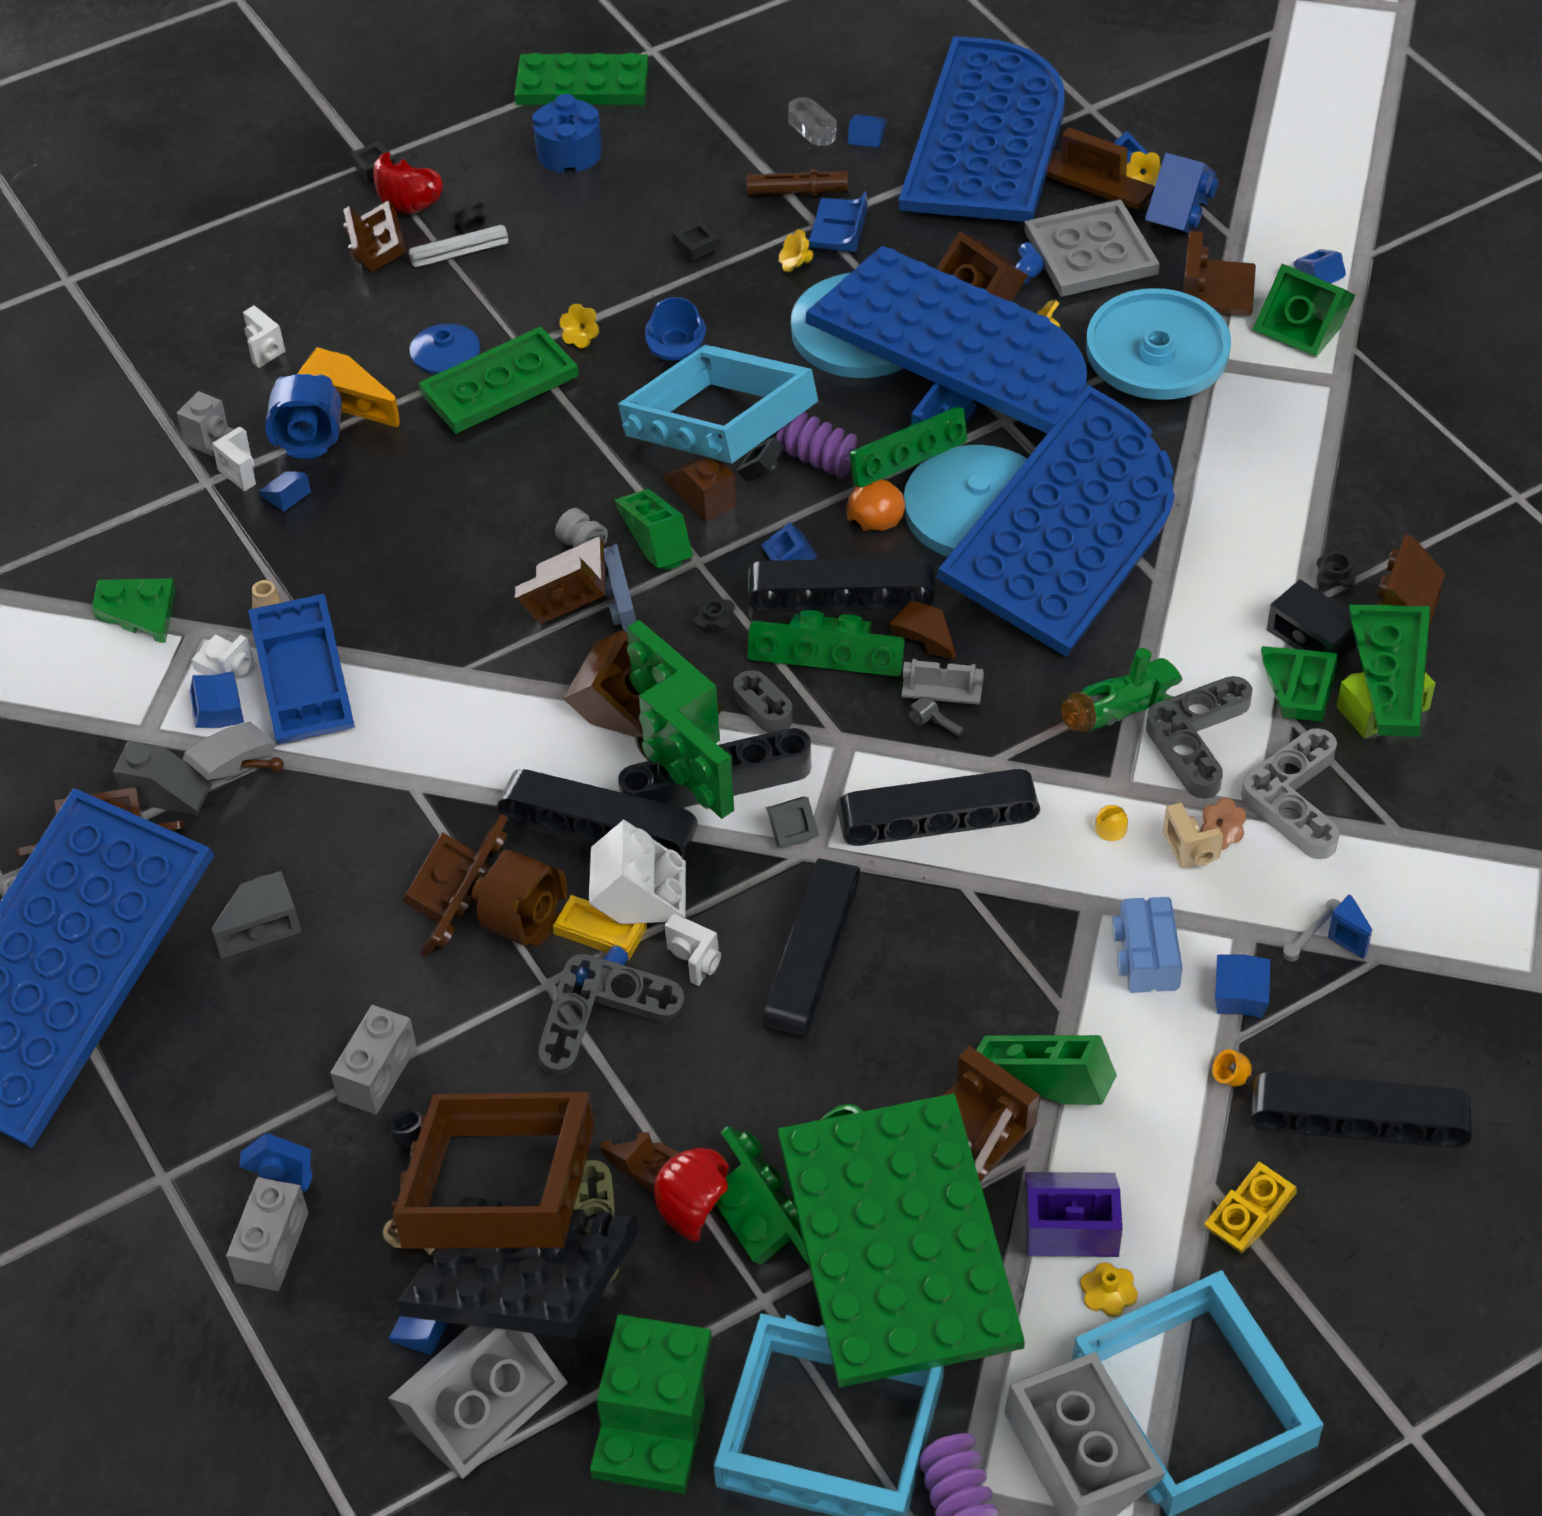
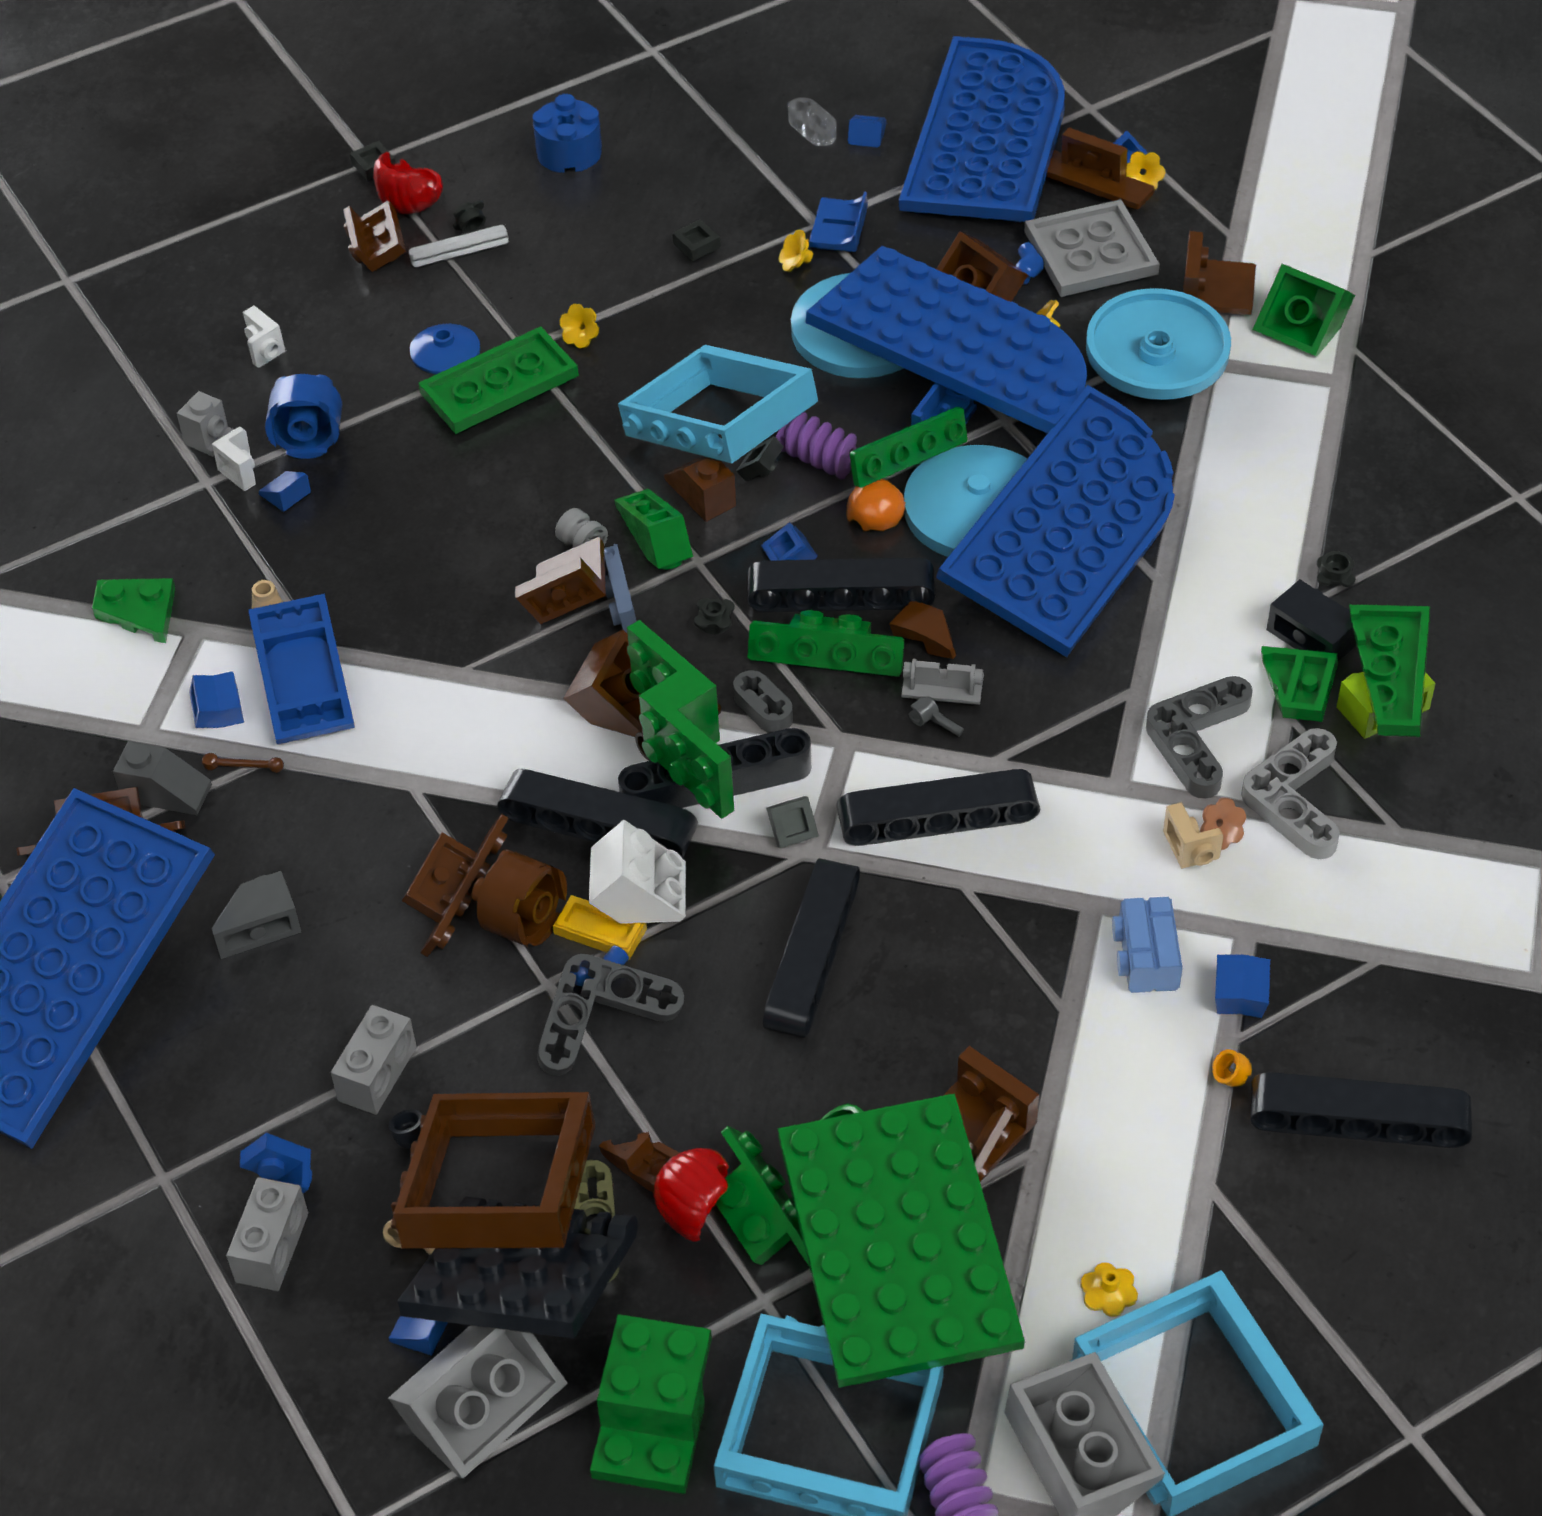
(224, 656): white bracket -> none
(225, 750): light grey slope -> none
(357, 388): light orange slope -> none
(587, 77): green plate -> none
(675, 329): blue piece -> none
(693, 943): white bracket -> none
(796, 183): reddish brown pin -> none
(1055, 1066): green slope -> none
(1073, 1214): dark purple slope -> none
(1114, 824): yellow hinge -> none
(1121, 696): green piece -> none
(1179, 191): blue brick -> none
(1251, 1208): yellow slope -> none
(1292, 950): light grey hinge -> none
(1322, 264): blue slope -> none
(1350, 927): blue slope -> none
(1413, 579): reddish brown slope -> none

